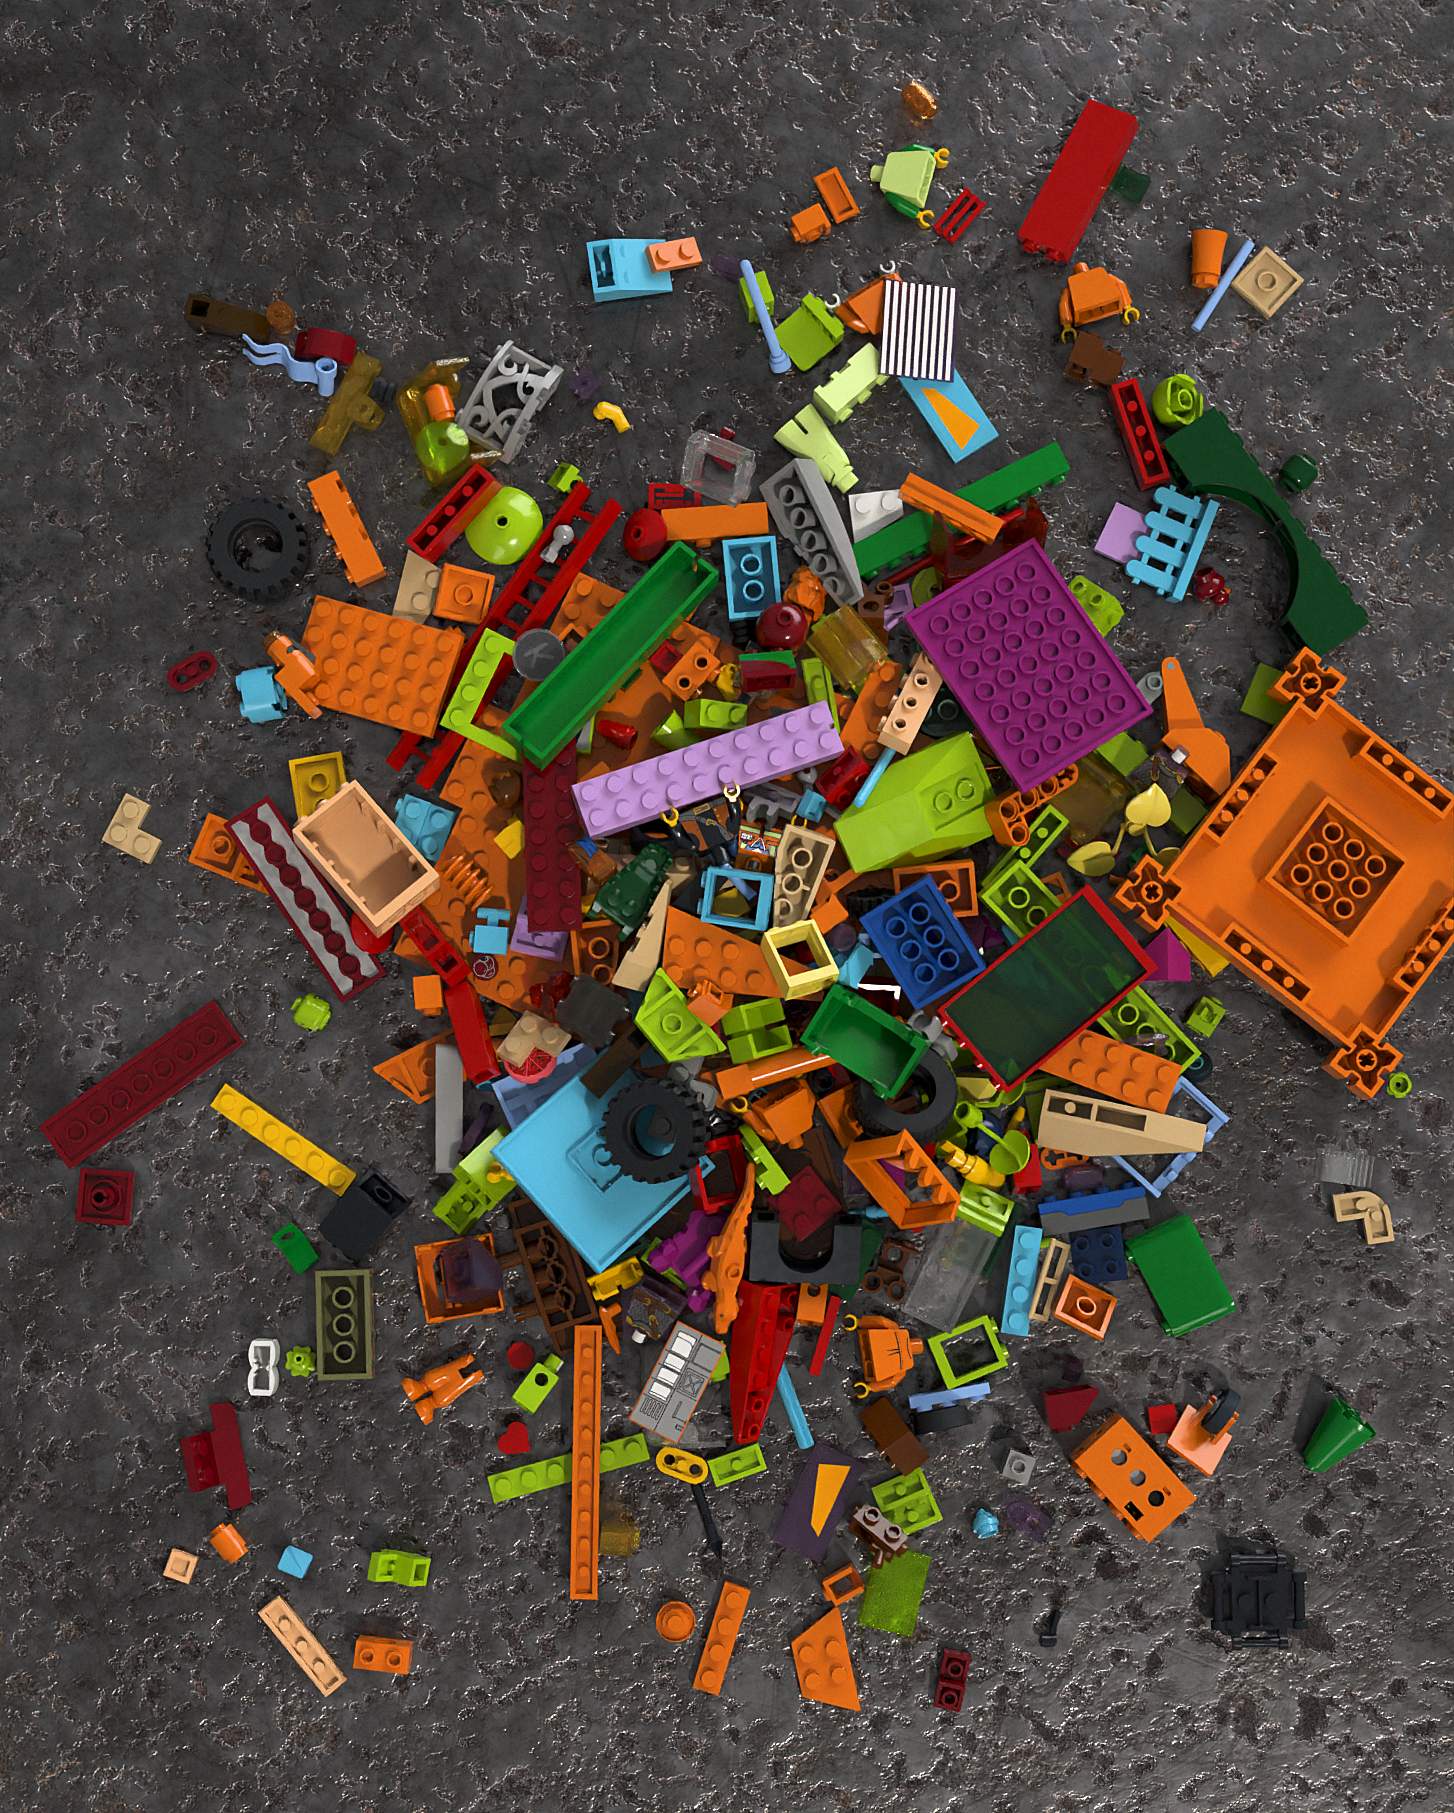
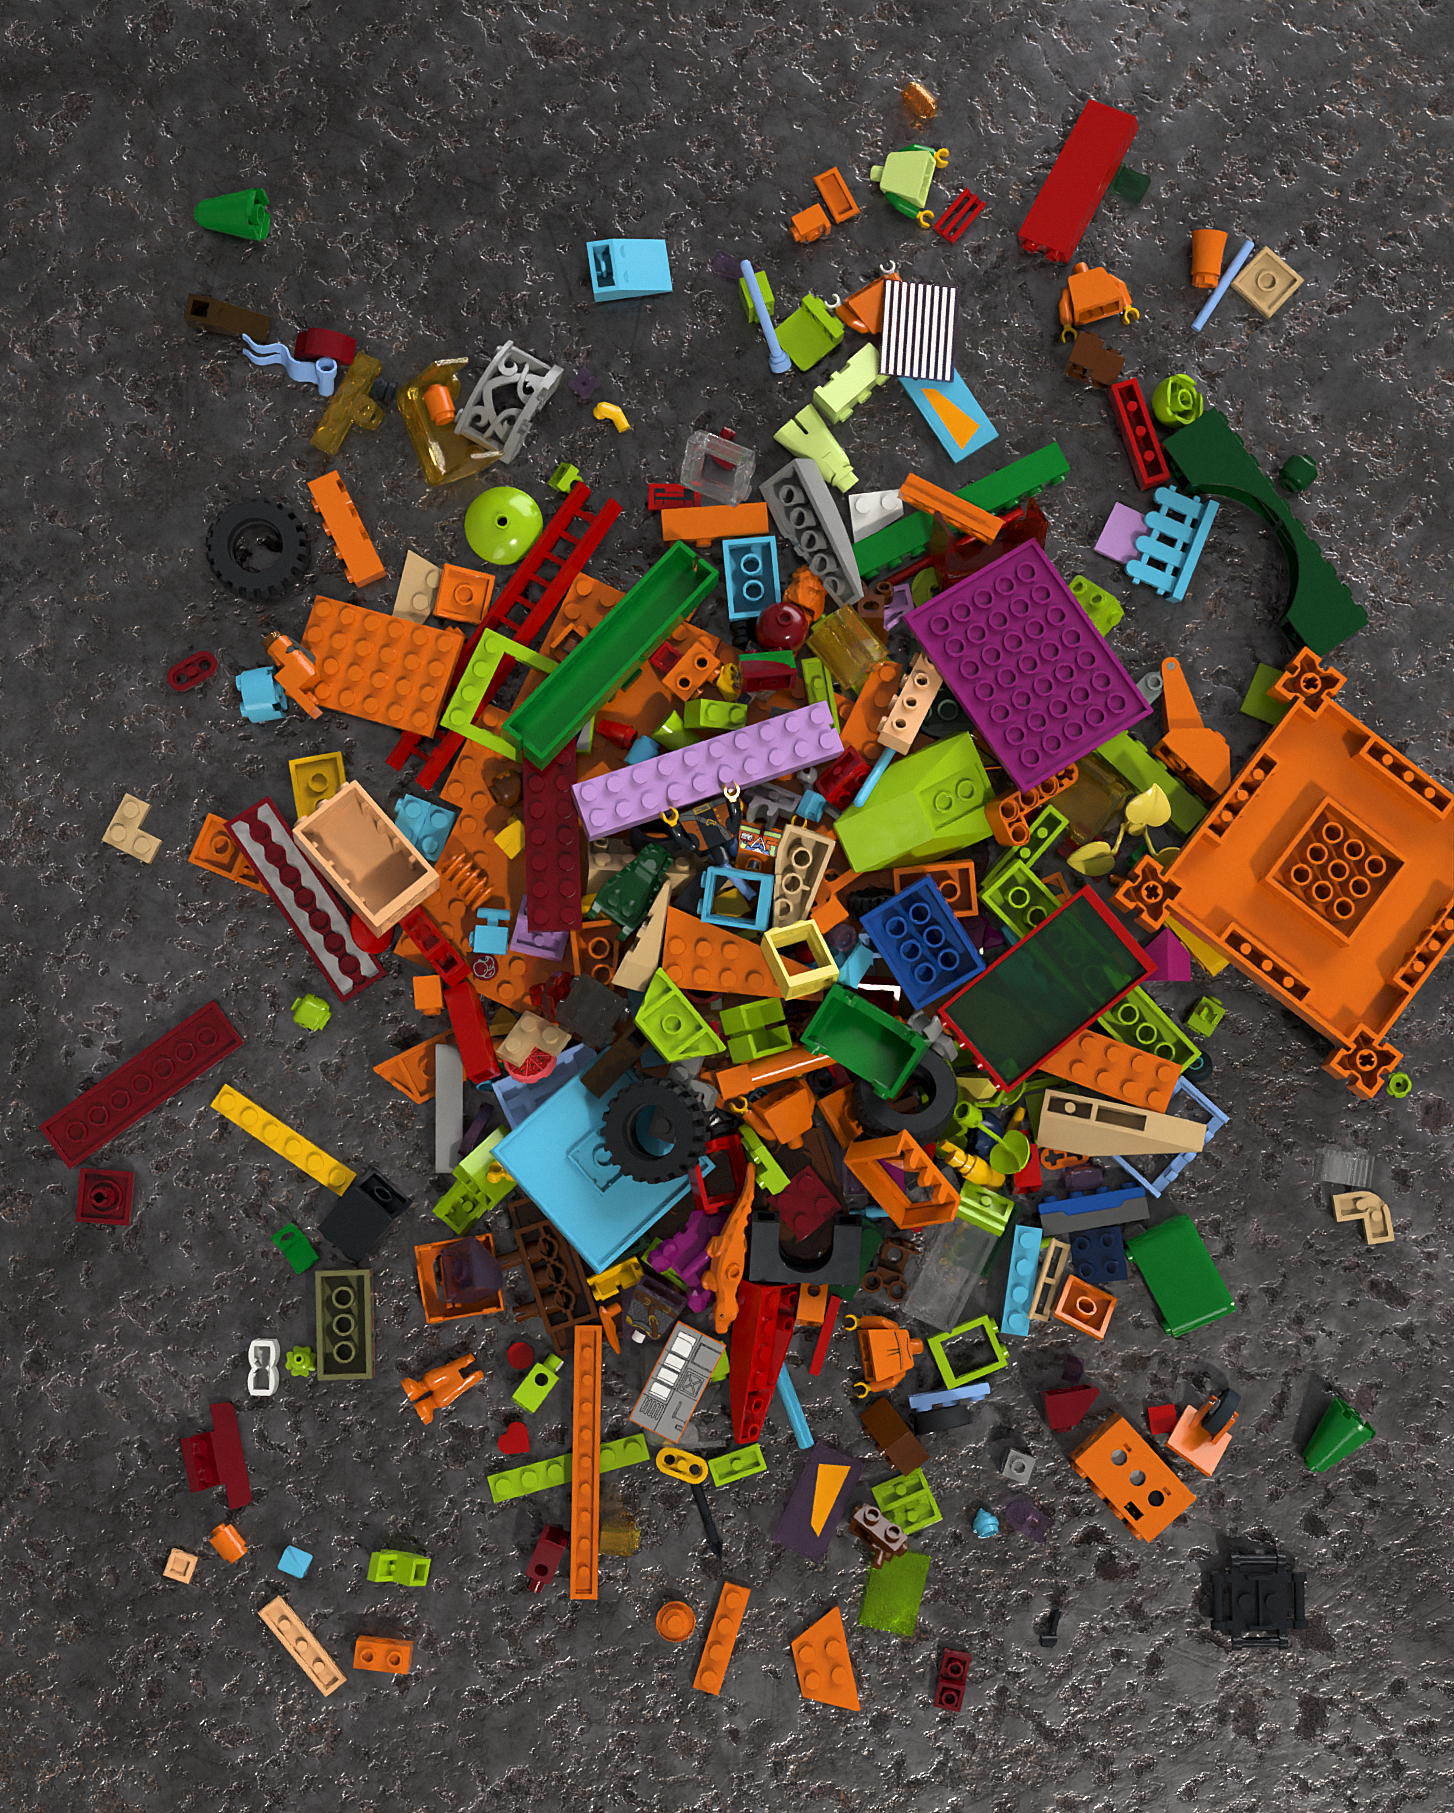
(236, 214): none -> green cone
(286, 322): clear orange brick -> none
(442, 457): clear neon green dish -> none
(454, 513): red brick -> none
(537, 654): clear tile -> none
(546, 1557): none -> dark red torso
(562, 536): light grey arm -> none
(592, 860): clear orange leg -> none
(642, 750): none -> medium azure brick
(652, 537): red dish -> none
(673, 255): plate -> none
(708, 1002): orange window -> none
(842, 1584): orange window -> none
(1146, 1039): bar -> none
(1161, 768): torso -> none
(1211, 585): dark red animal -> none

